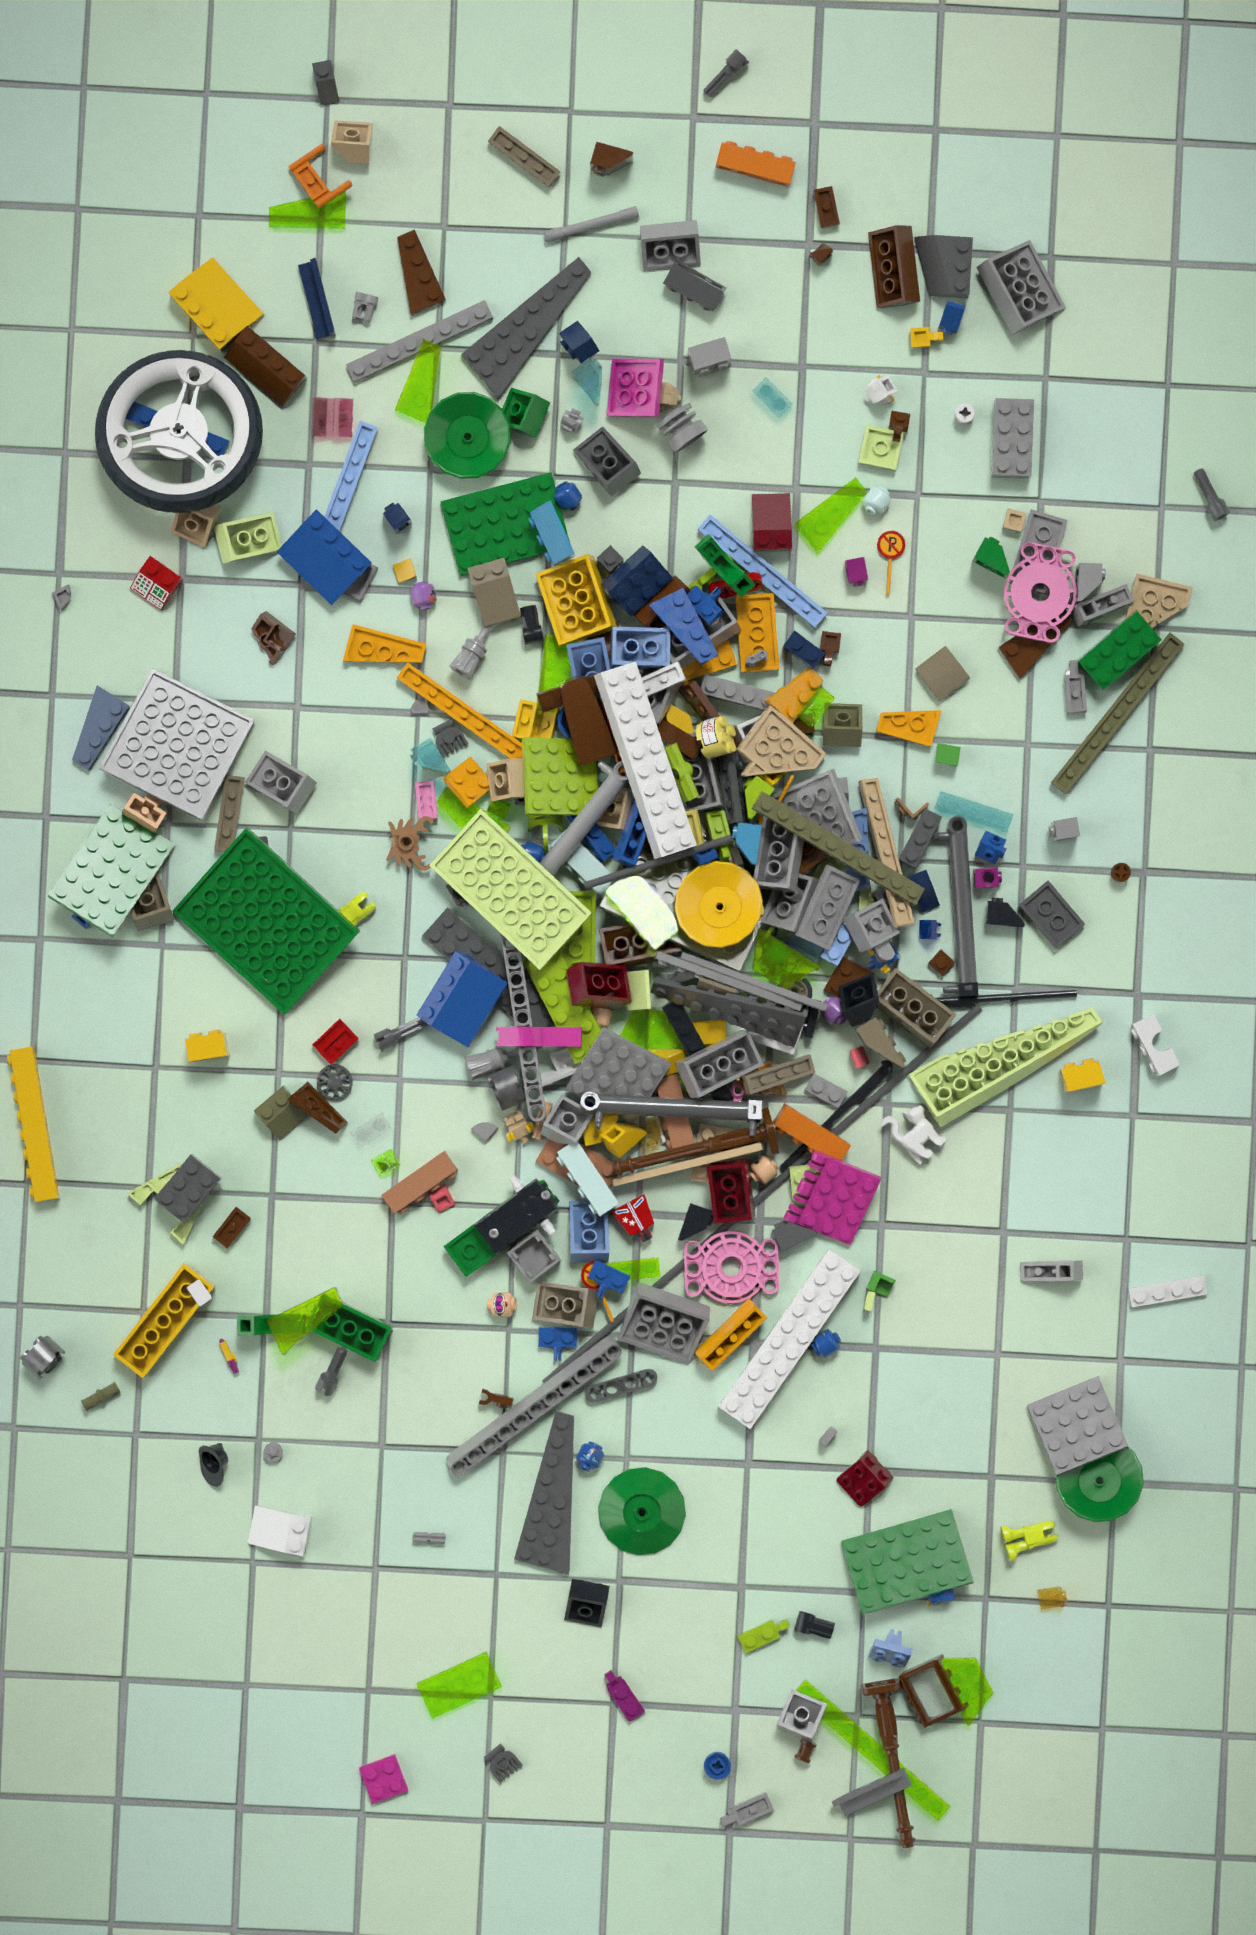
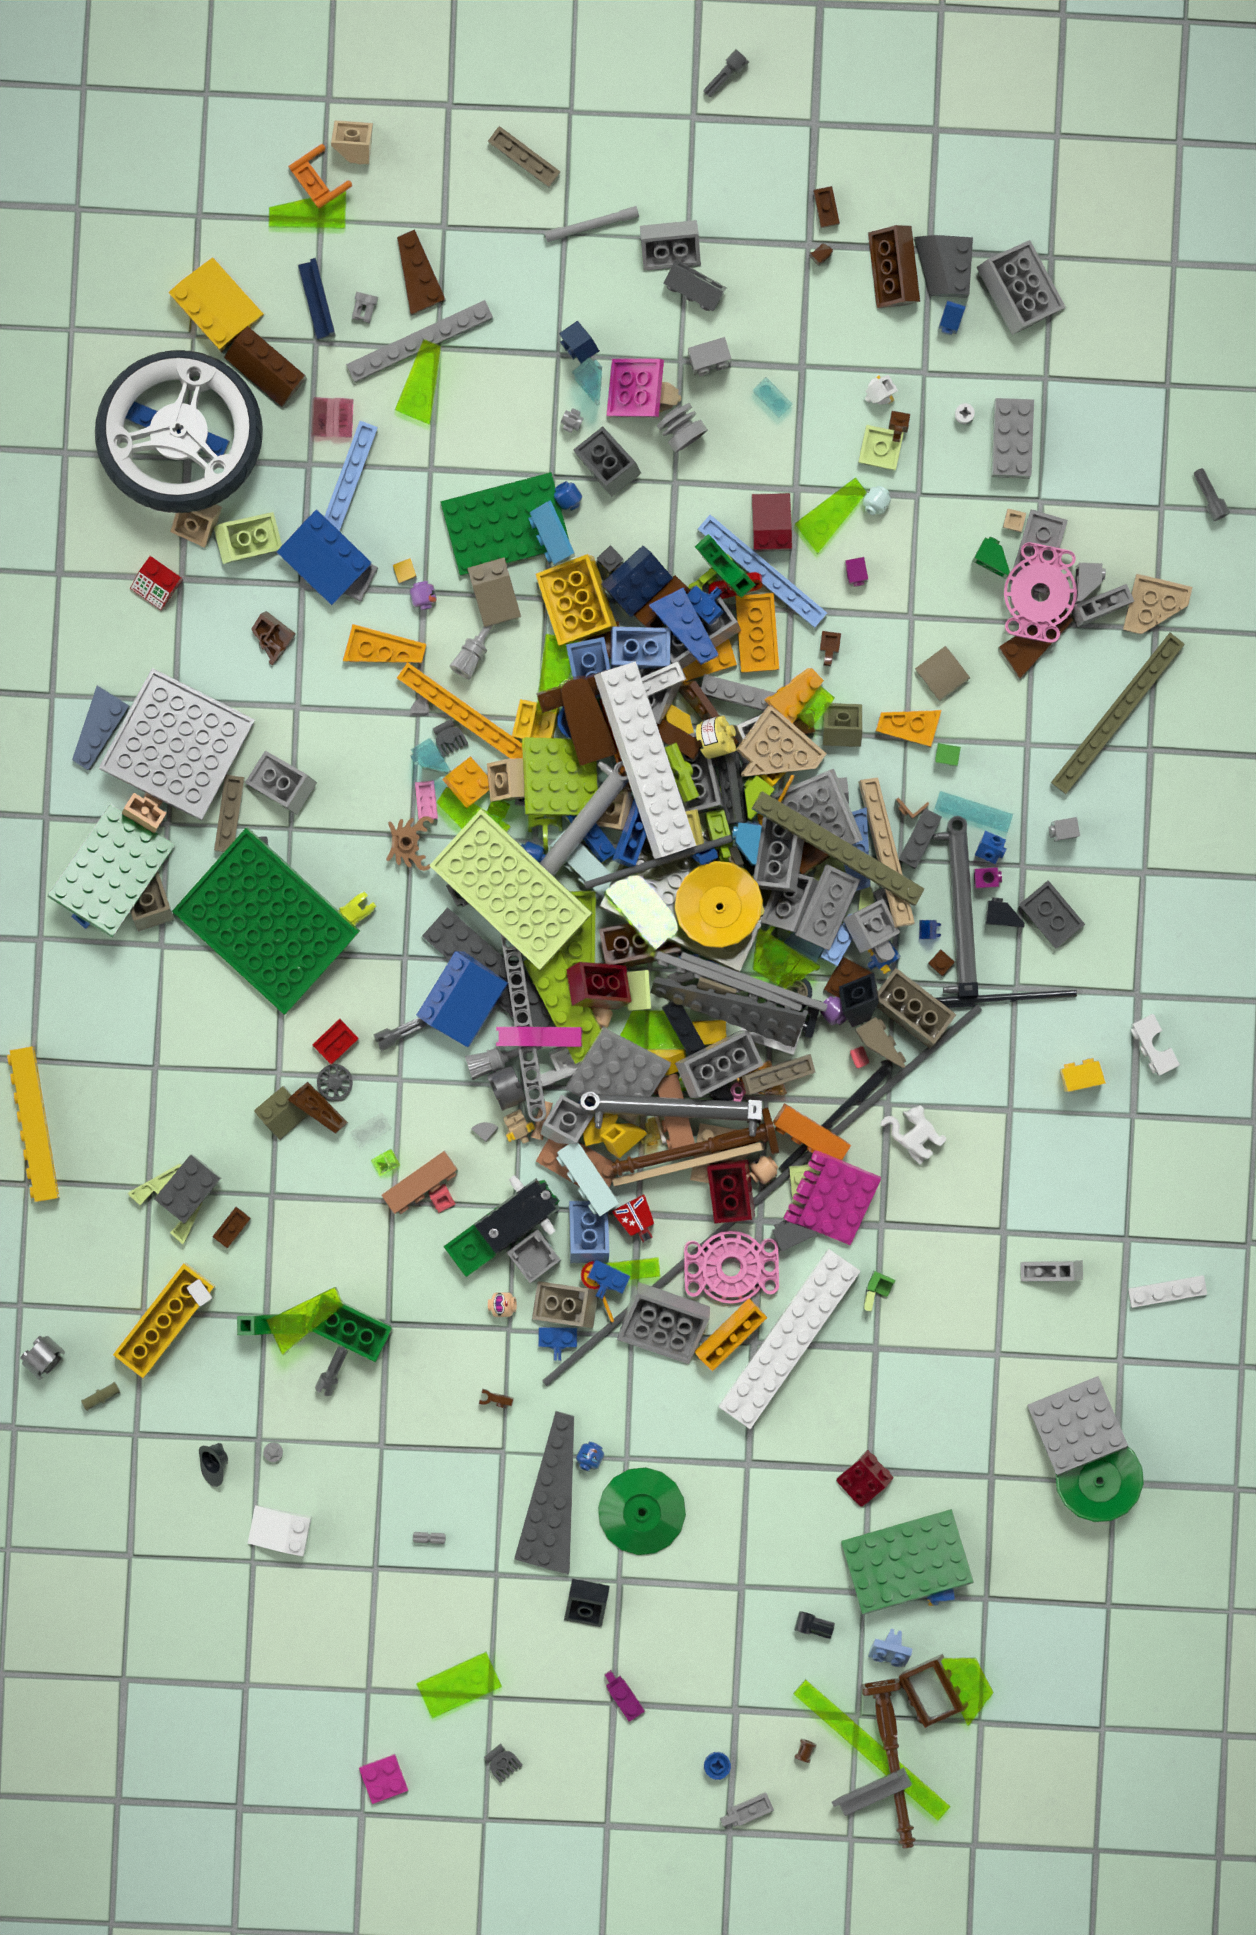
(62, 596): light grey tile -> none
(206, 1047): yellow brick -> none
(230, 1357): piece -> none
(325, 82): dark grey slope -> none
(396, 517): dark blue slope -> none
(462, 415): green dish -> none
(509, 344): dark grey wing -> none
(525, 411): green slope -> none
(529, 1414): light grey beam -> none
(531, 629): black piece -> none
(609, 159): reddish brown slope -> none
(620, 1382): dark grey beam -> none
(695, 1221): black slope -> none
(755, 164): orange brick -> none
(760, 656): light grey piece -> none
(762, 1634): lime plate -> none
(802, 1716): light grey slope -> none
(803, 650): dark blue brick -> none
(826, 1090): light grey plate -> none
(826, 1343): blue head -> none
(828, 1435): light grey tile -> none
(890, 545): piece -> none
(921, 337): yellow plate -> none
(928, 898): dark blue slope -> none
(974, 1075): yellowish green wedge -> none
(1032, 1535): neon yellow piece -> none
(1051, 1597): clear yellow bracket -> none
(1075, 689): light grey hinge -> none
(1119, 649): green brick -> none
(1123, 873): reddish brown wheel -> none

